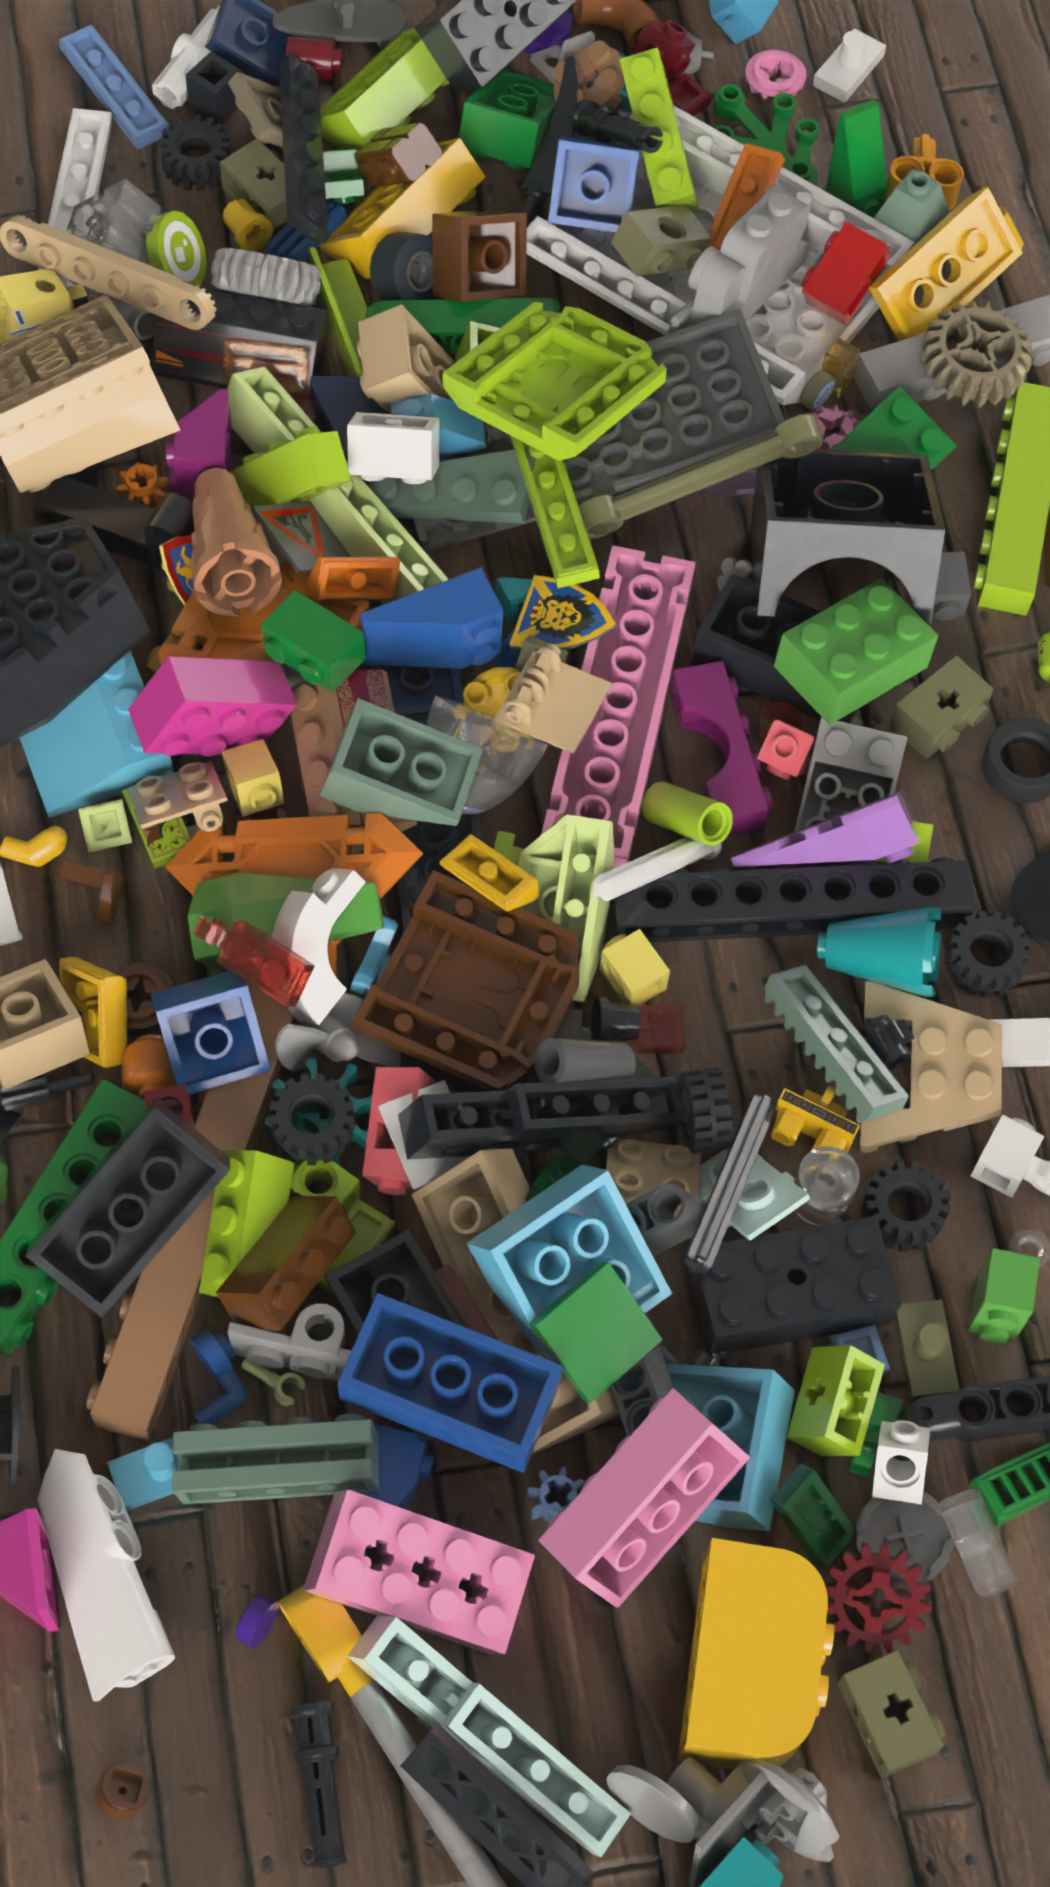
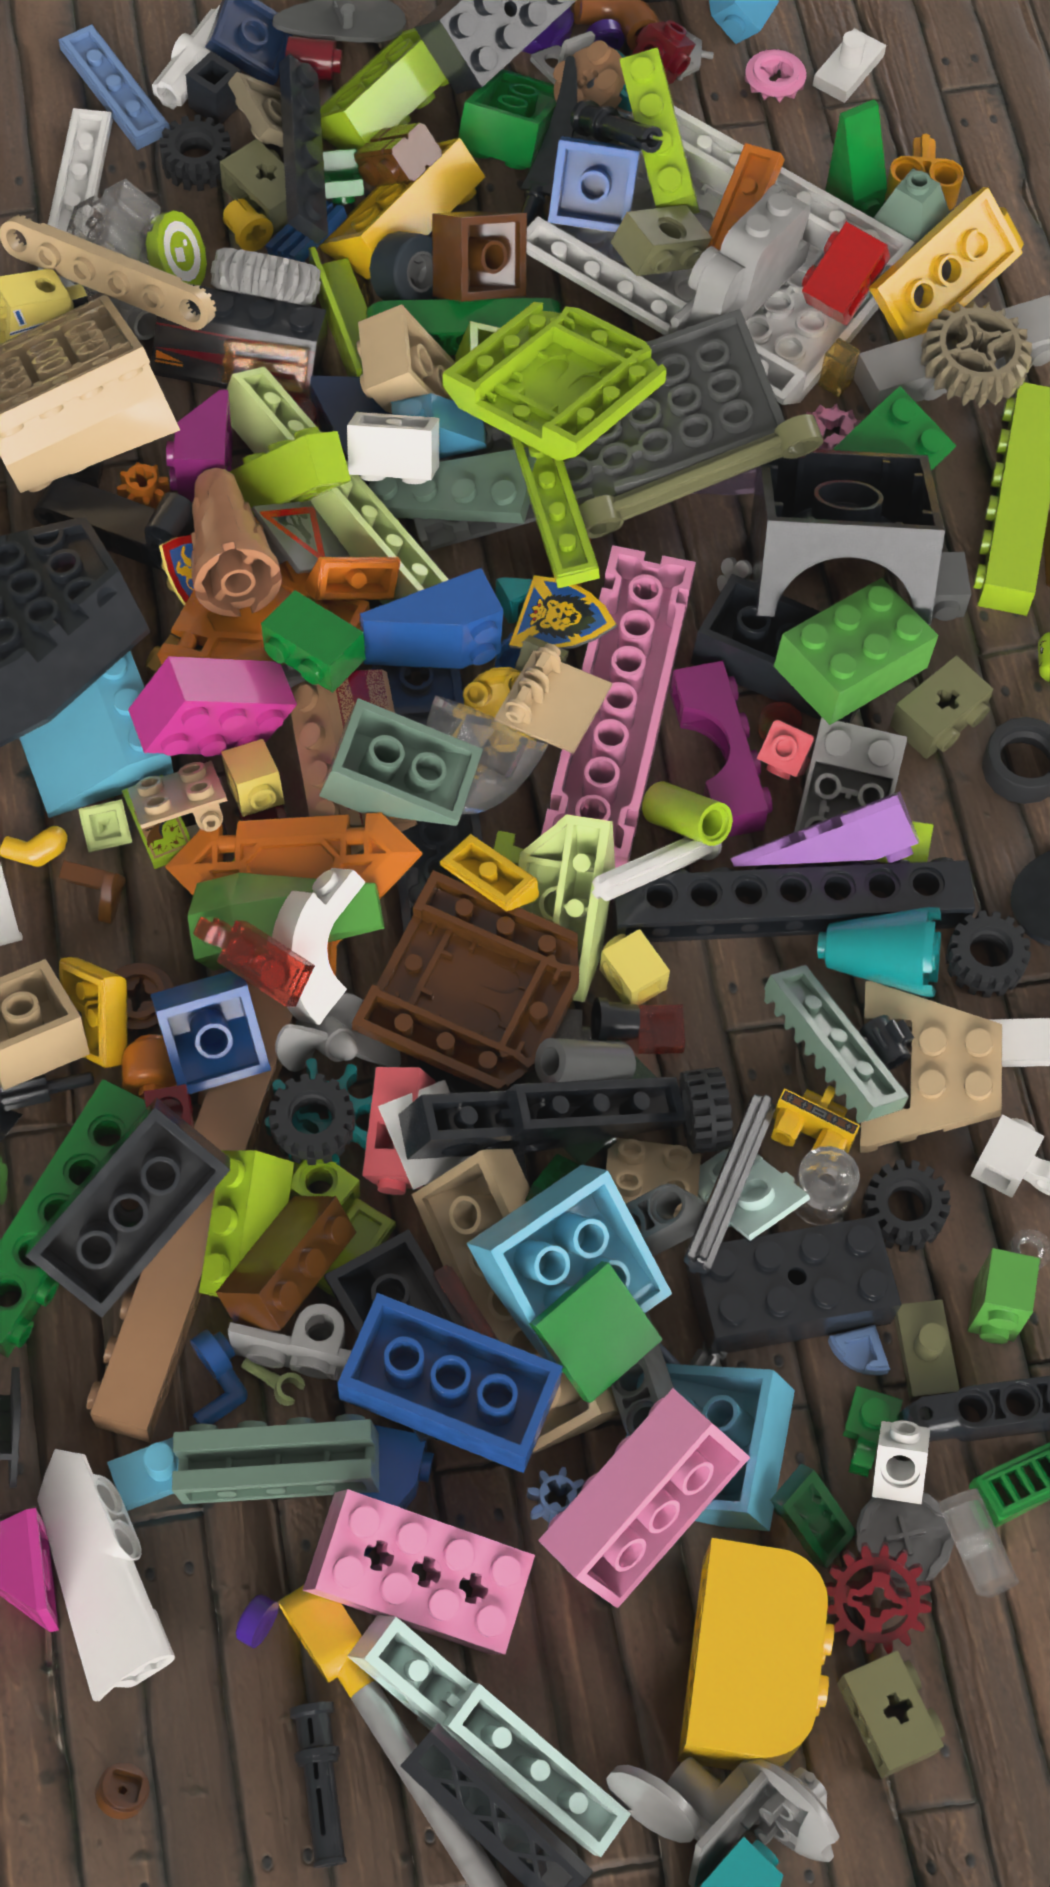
(375, 959): dark azure piece -> none
(609, 32): none -> dark purple tile
(689, 95): dark red tile -> none
(730, 106): green plant -> none
(817, 390): olive tile -> none
(835, 1401): lime brick -> none

